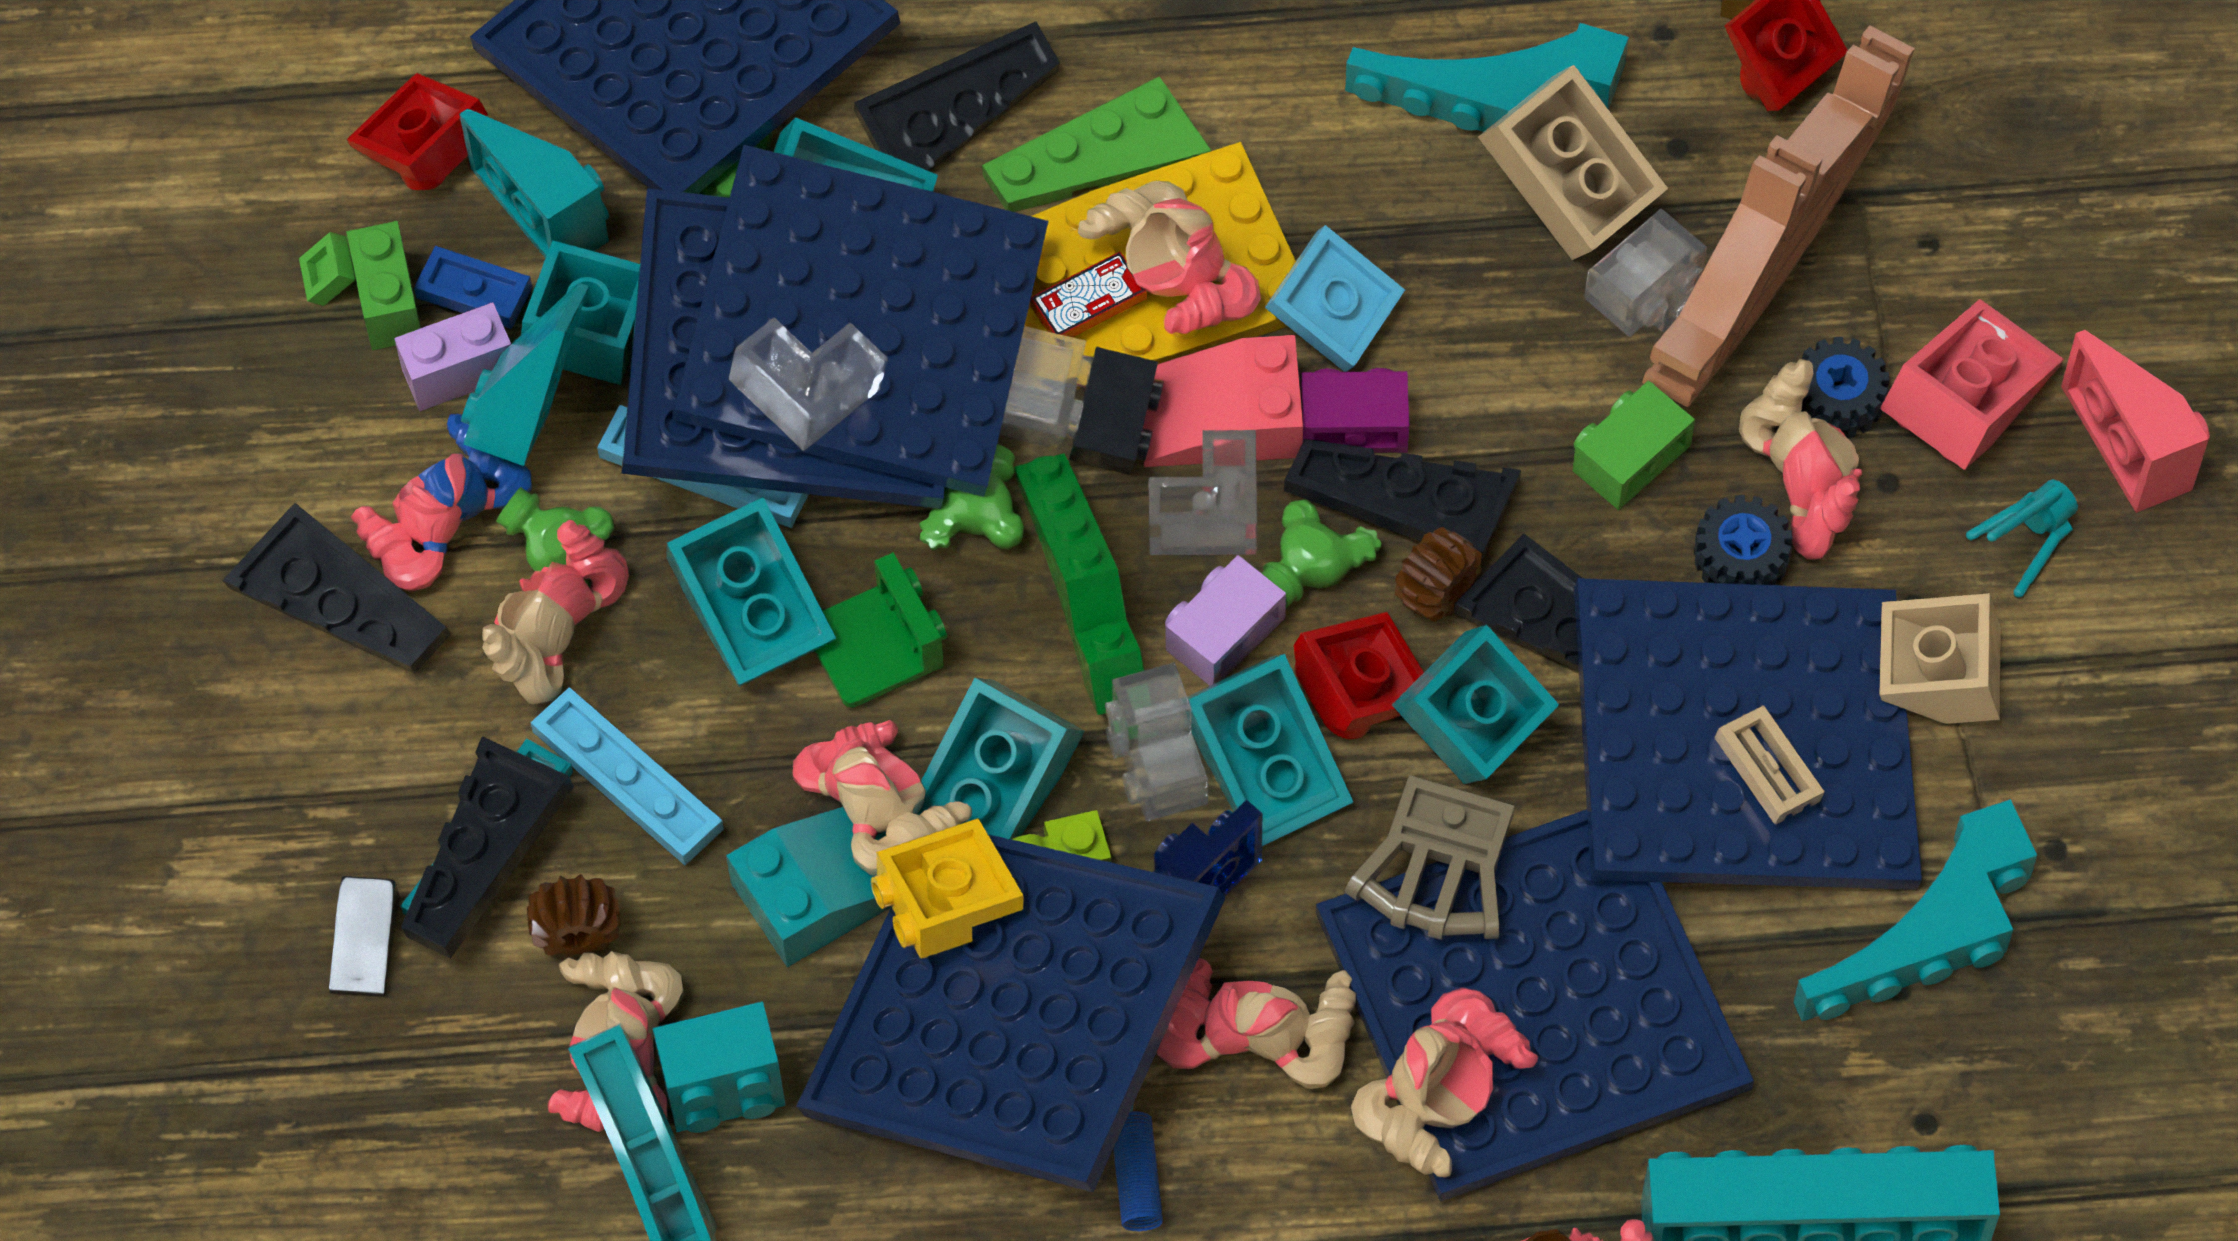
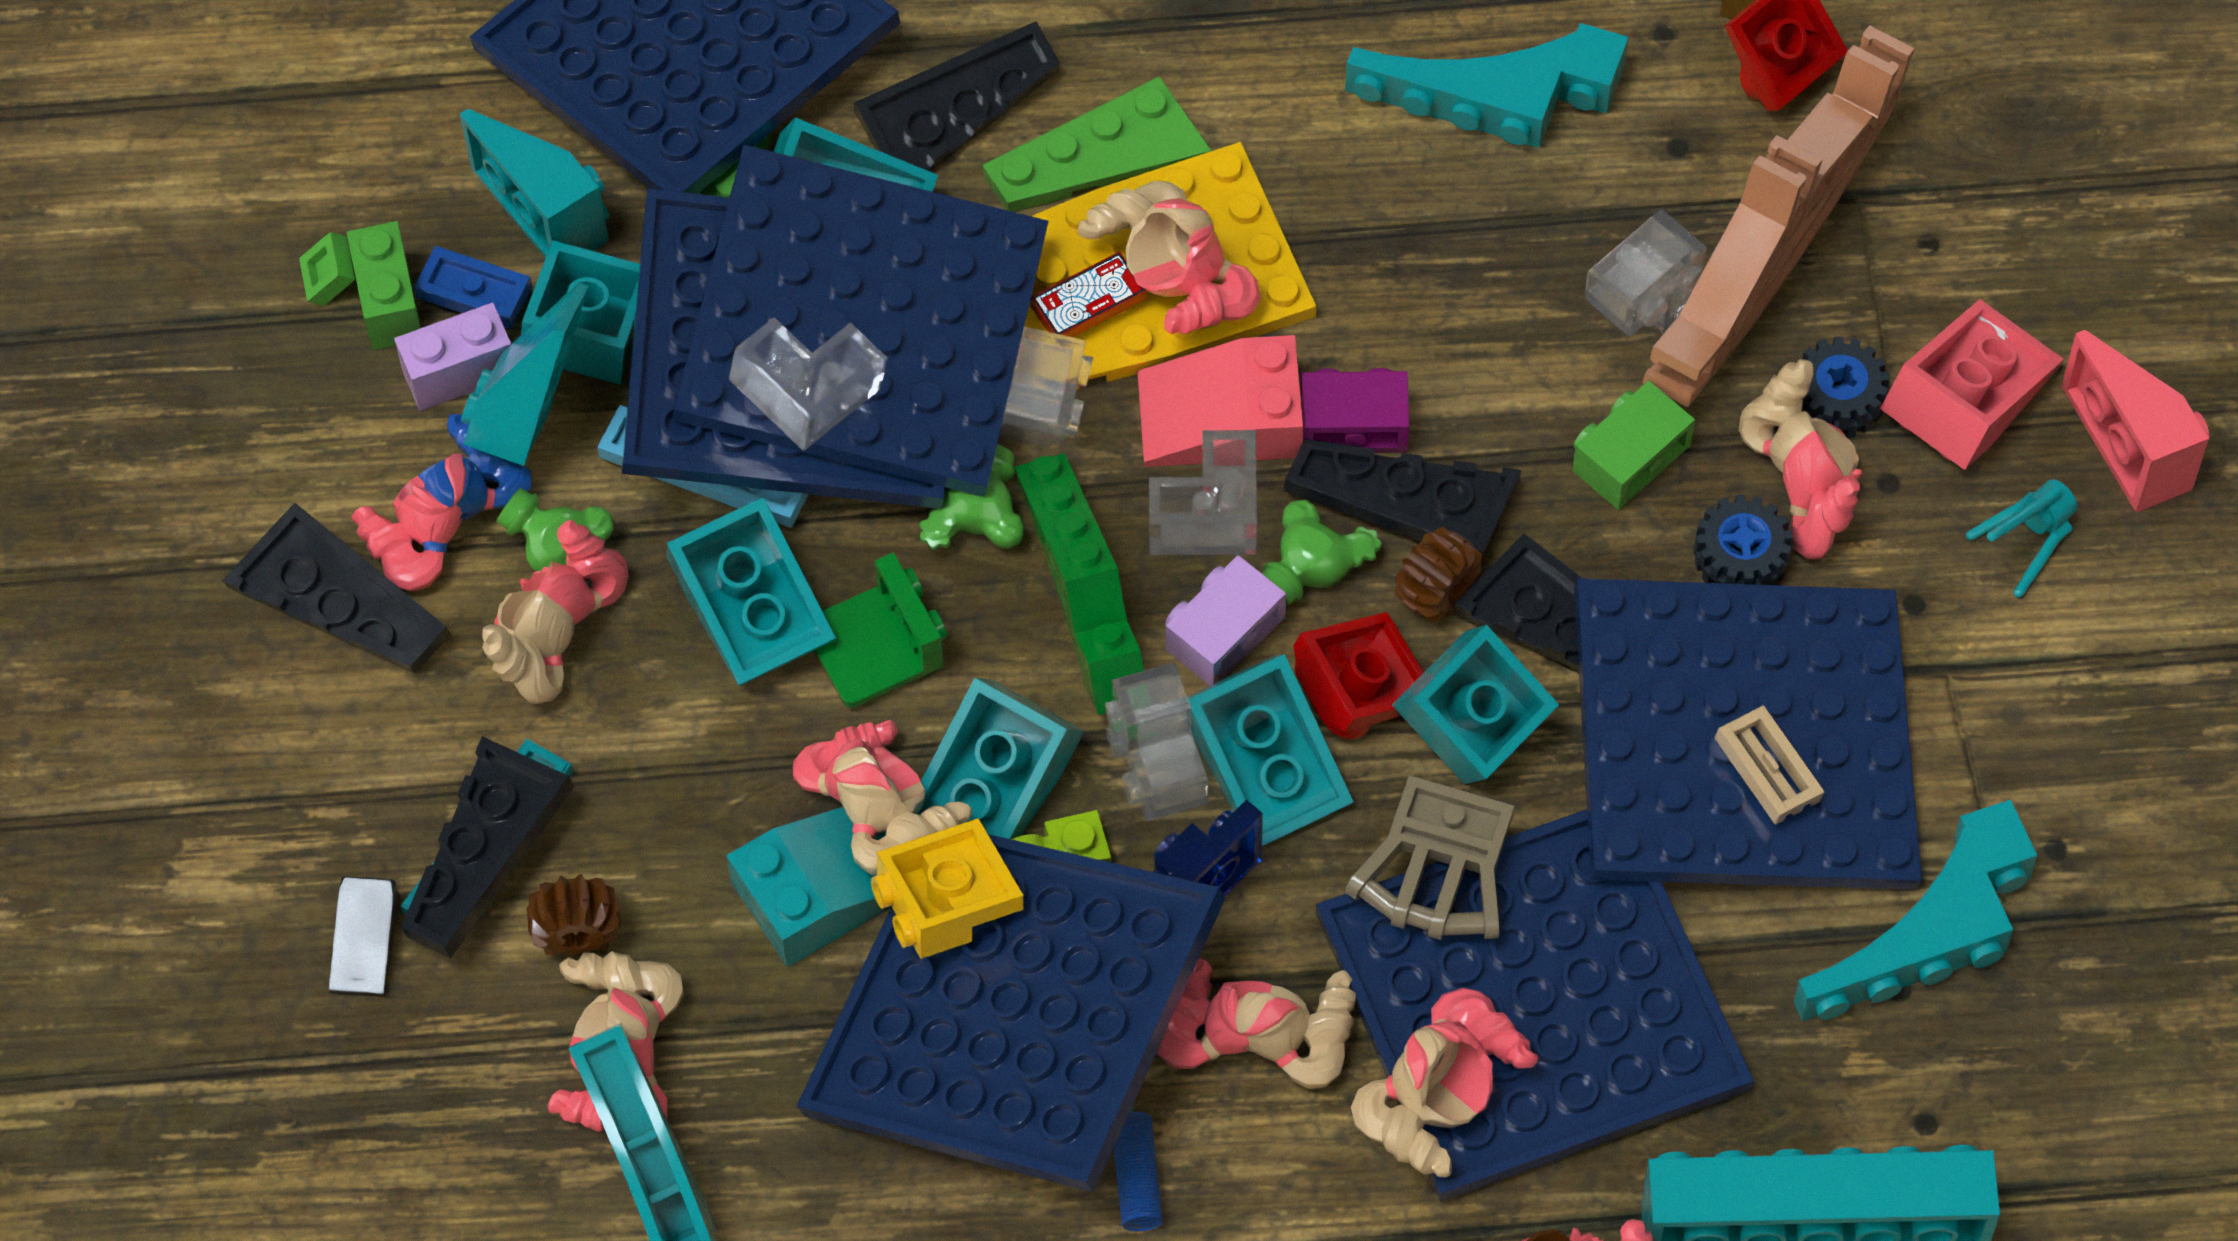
(418, 132): red slope -> none
(627, 776): medium azure plate -> none
(720, 1068): teal brick -> none
(1115, 411): black brick -> none
(1335, 298): medium azure plate -> none
(1573, 162): tan brick -> none
(1942, 657): tan slope -> none

